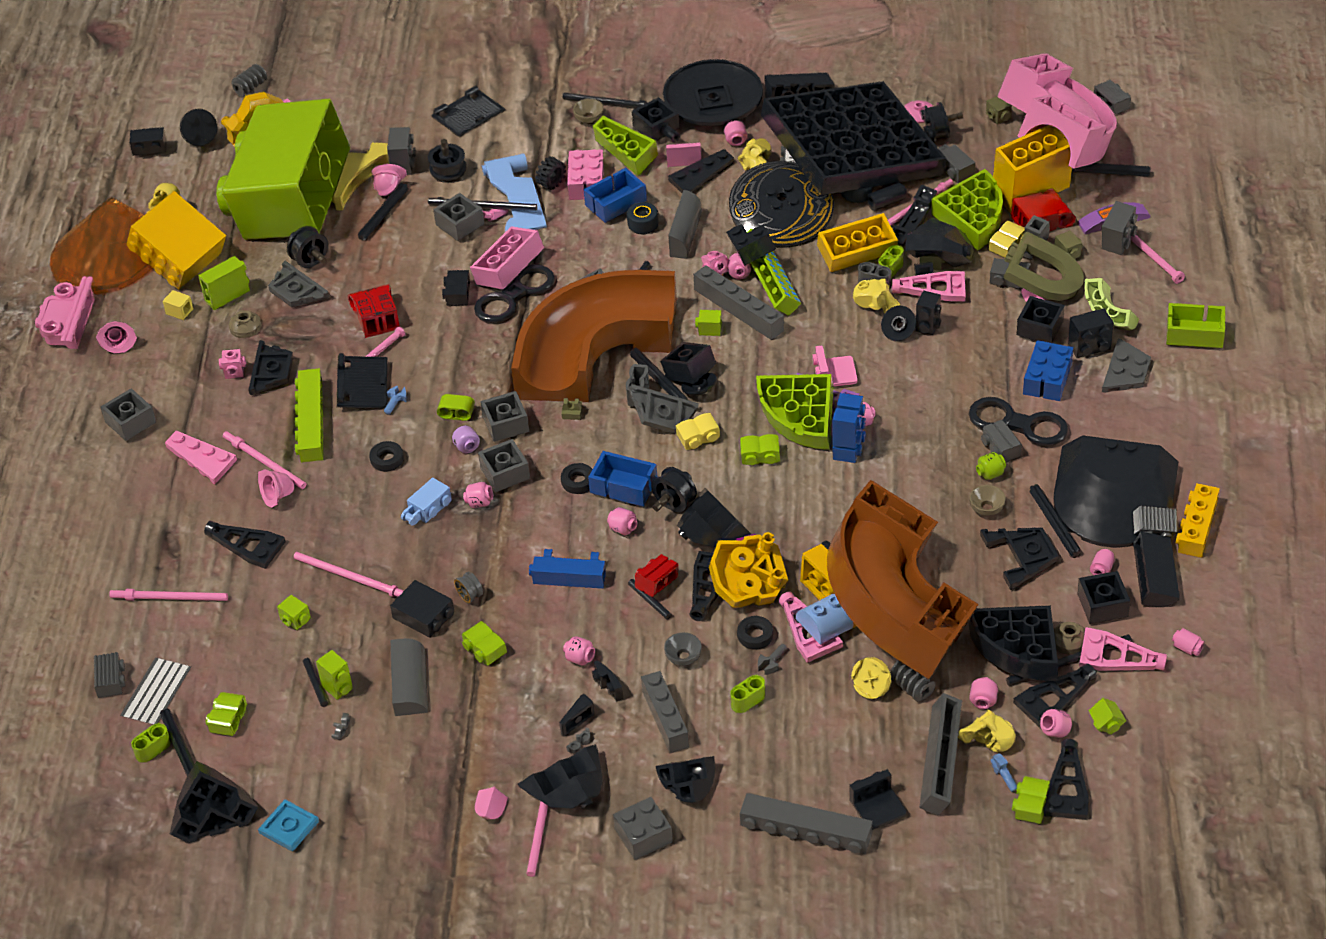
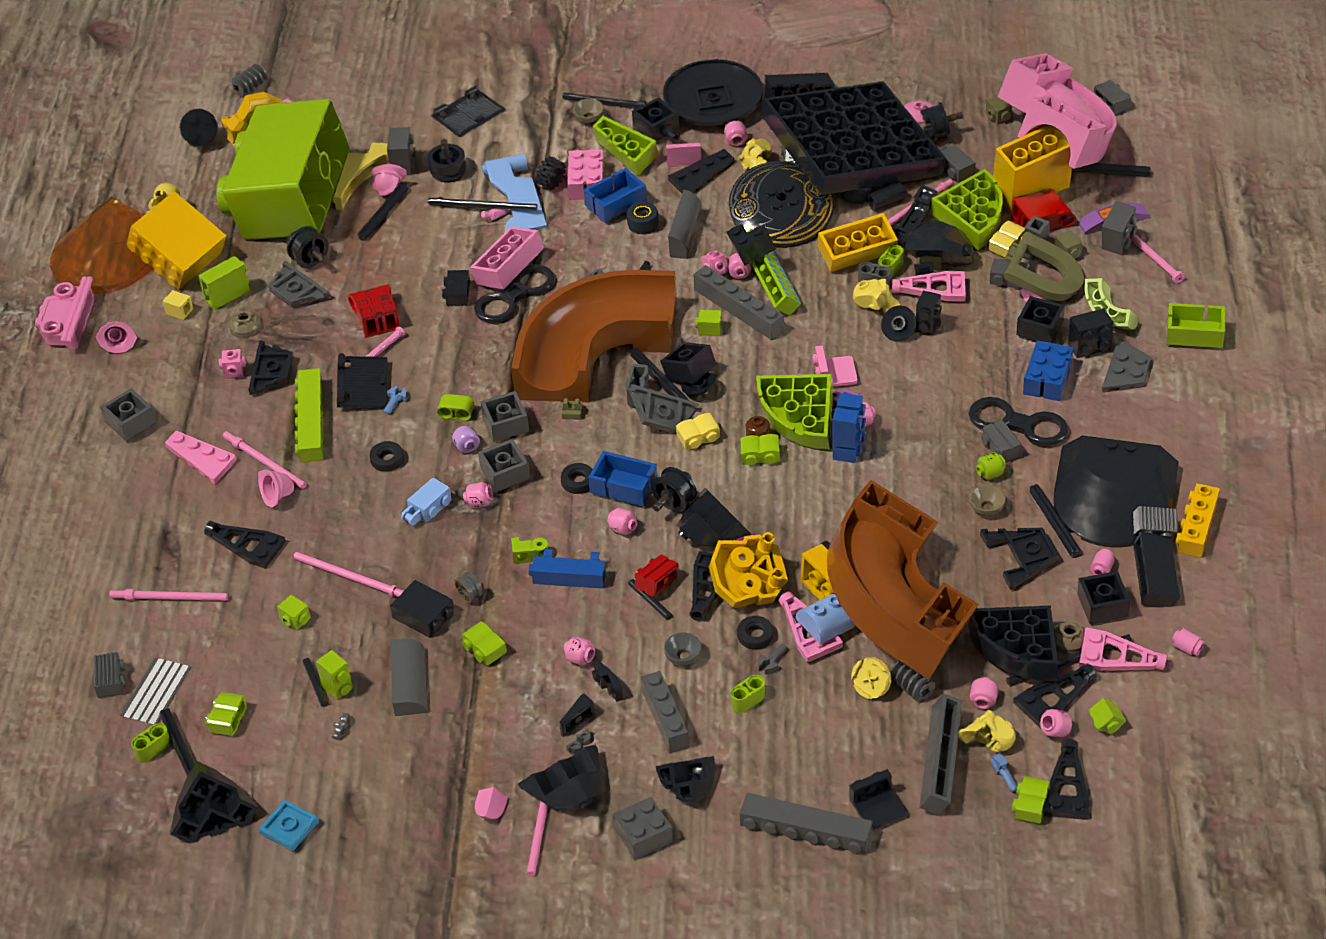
(148, 141): black brick -> none
(458, 216): dark grey brick -> none
(526, 550): none -> lime leg
(757, 426): none -> reddish brown head

